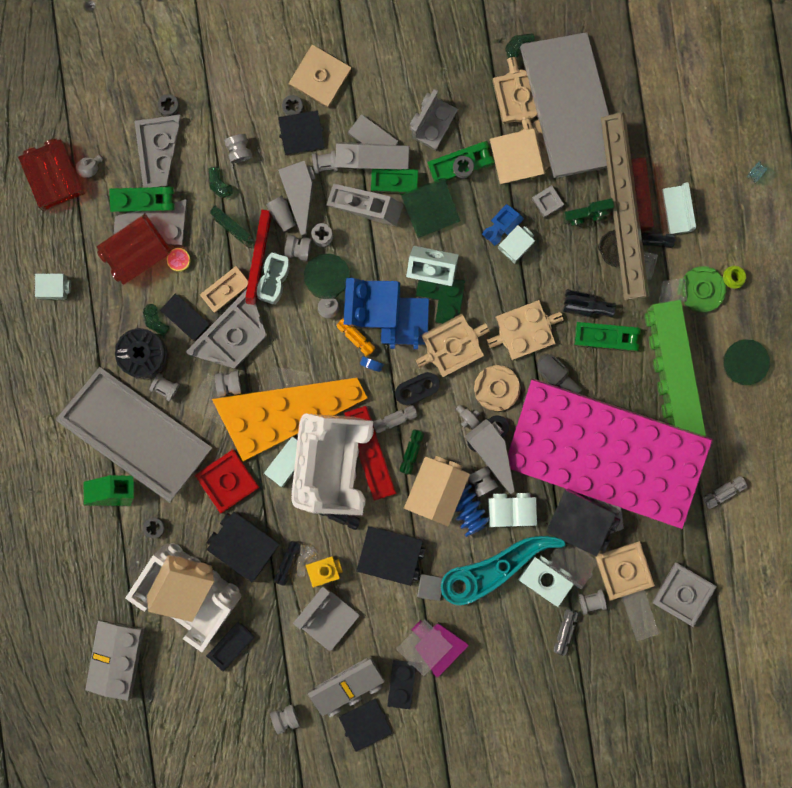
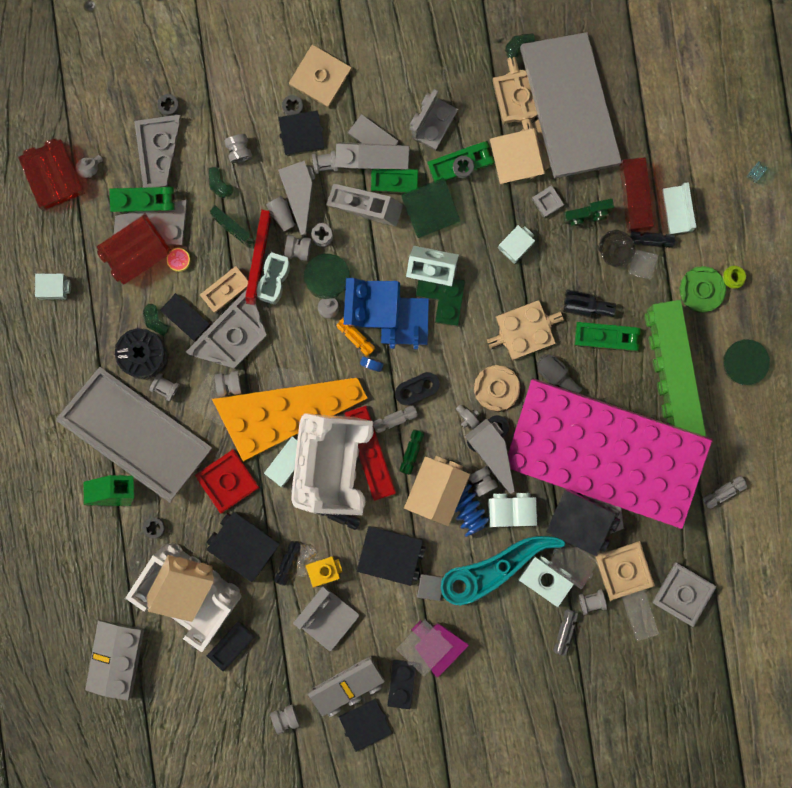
(452, 345): tan plate -> none
(504, 222): blue plate -> none
(625, 206): dark tan tile -> none
(673, 290): clear slope -> none

